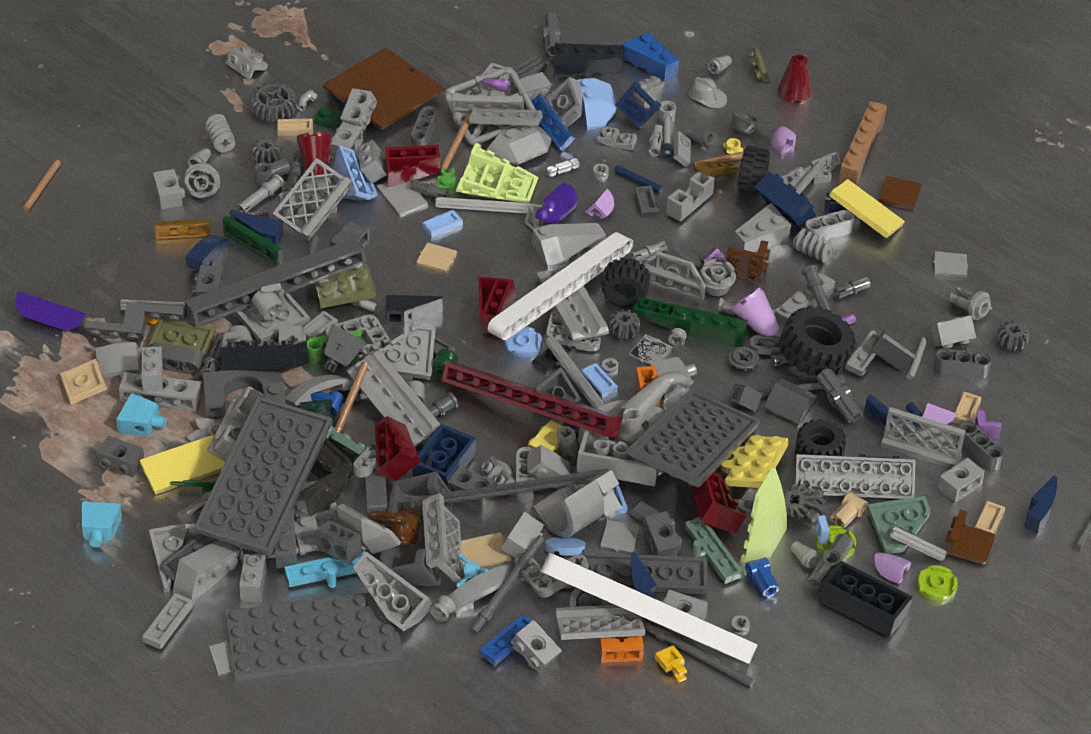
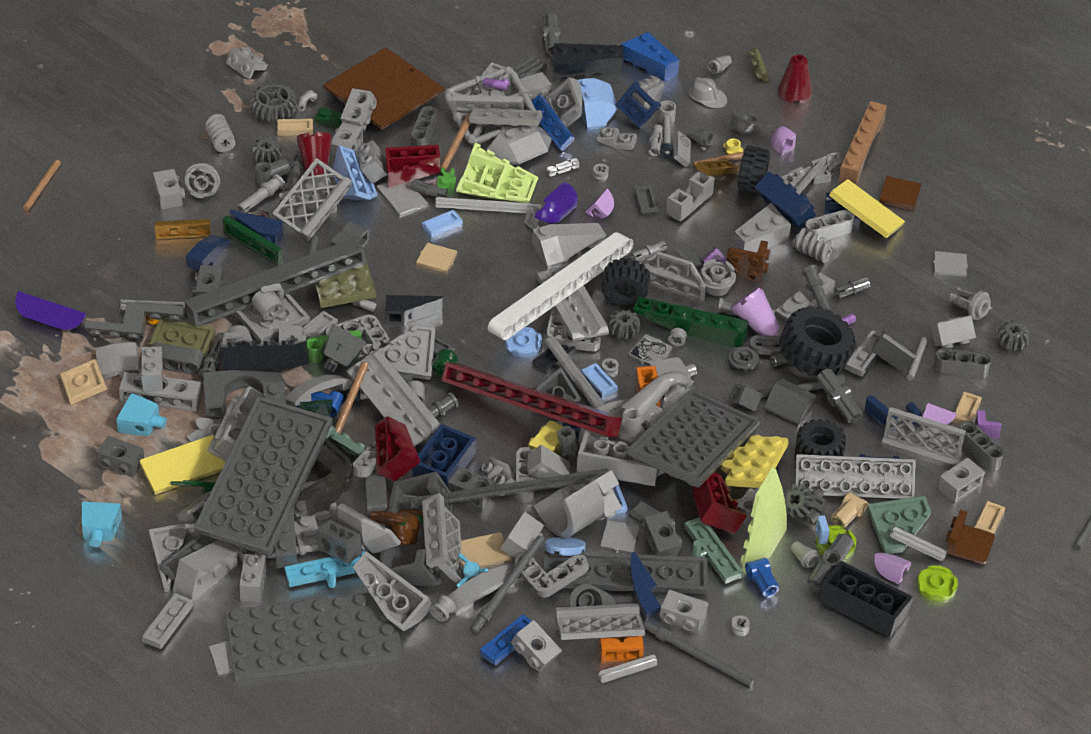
(199, 157): light grey cone -> none
(494, 298): dark red wedge -> none
(627, 668): none -> light grey axle
(638, 178): dark blue bar -> none
(649, 608): white beam -> none
(672, 660): yellow plate -> none
(1041, 506): dark blue slope -> none

